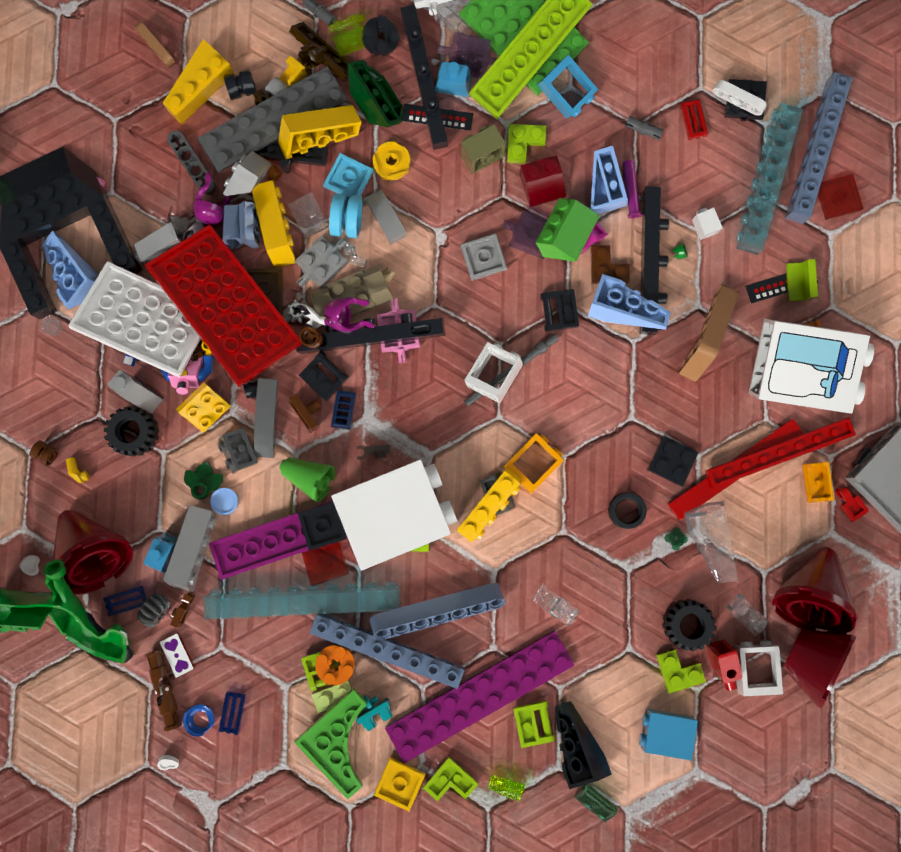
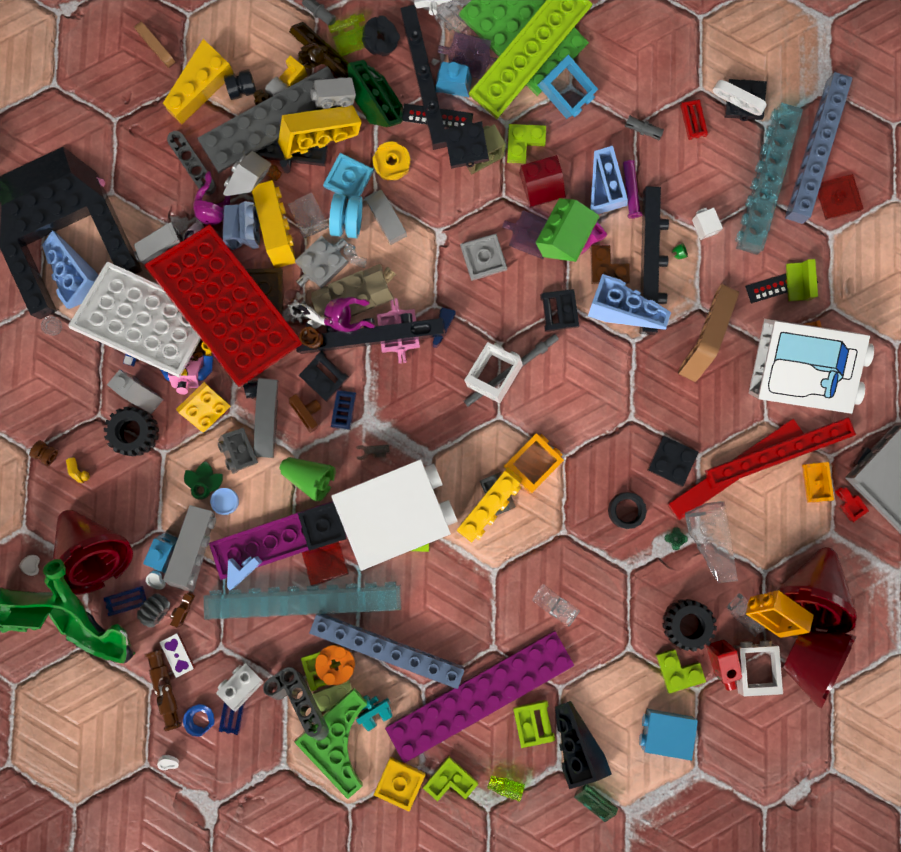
(155, 580): none -> white piece
(237, 574): none -> light blue slope
(239, 686): none -> white brick
(300, 705): none -> dark grey beam
(333, 92): none -> light grey brick
(437, 611): sand blue beam -> none
(448, 316): none -> dark blue slope
(466, 145): none -> black plate
(789, 620): none -> light orange window

